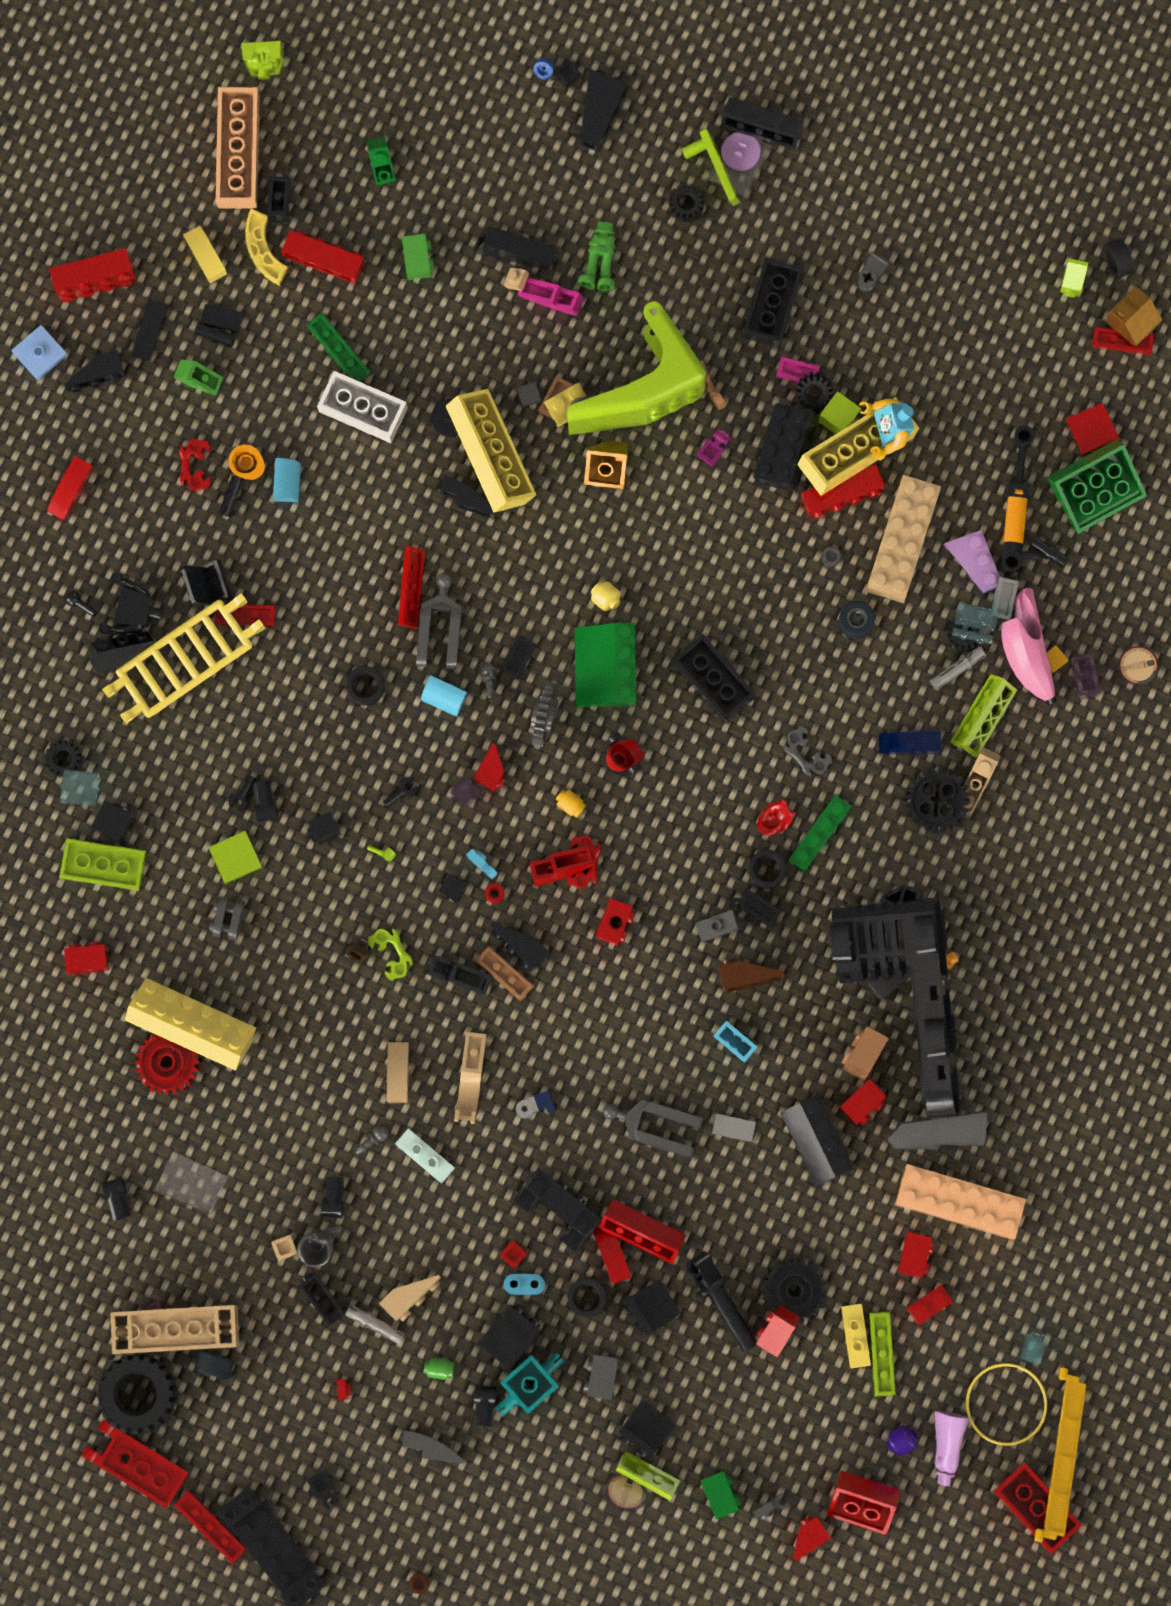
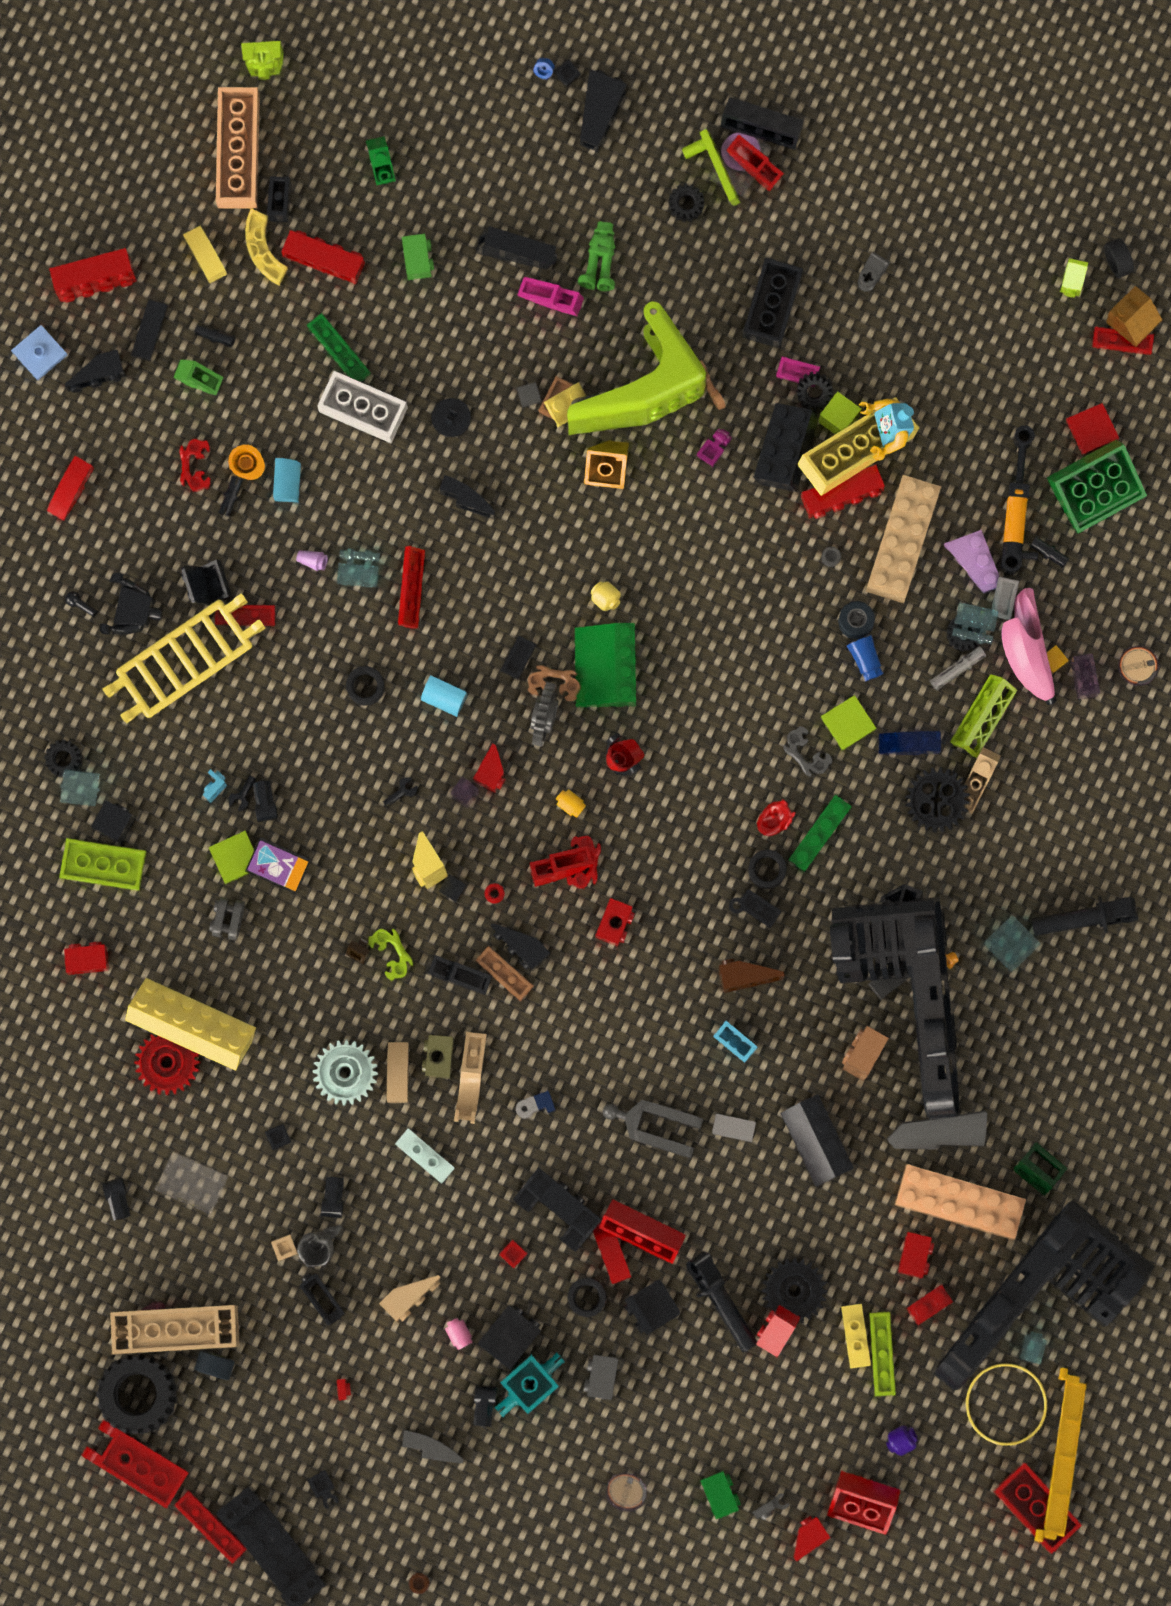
(115, 652): black slope -> none
(212, 790): none -> medium azure bracket
(221, 318): black tile -> none
(277, 865): none -> piece
(278, 1137): none -> black tile
(313, 559): none -> lavender cone
(323, 829): black piece -> none
(345, 1088): none -> light aqua gear
(355, 574): none -> clear light blue plate
(375, 1324): light grey pin -> none
(379, 1133): dark grey bar -> none
(388, 854): lime hand -> none
(427, 865): none -> light yellow slope
(438, 1044): none -> olive brick
(439, 1368): bright green brick -> none
(444, 604): dark grey piece -> none
(458, 1333): none -> bright pink brick
(478, 859): medium azure plate -> none
(489, 674): dark grey bar -> none
(491, 450): light yellow brick -> none
(516, 279): tan plate -> none
(524, 1284): medium azure plate -> none
(571, 685): none -> medium nougat helmet
(646, 1429): black bracket -> none
(648, 1475): lime plate -> none
(714, 679): black brick -> none
(717, 926): dark grey plate -> none
(754, 162): none -> red slope
(848, 722): none -> lime tile
(863, 1102): red brick -> none
(866, 657): none -> blue plant
(949, 1436): lavender piece -> none
(1011, 943): none -> clear light blue plate
(1034, 1175): none -> dark green tile
(1040, 1265): none -> black piece
(1103, 914): none -> black piece

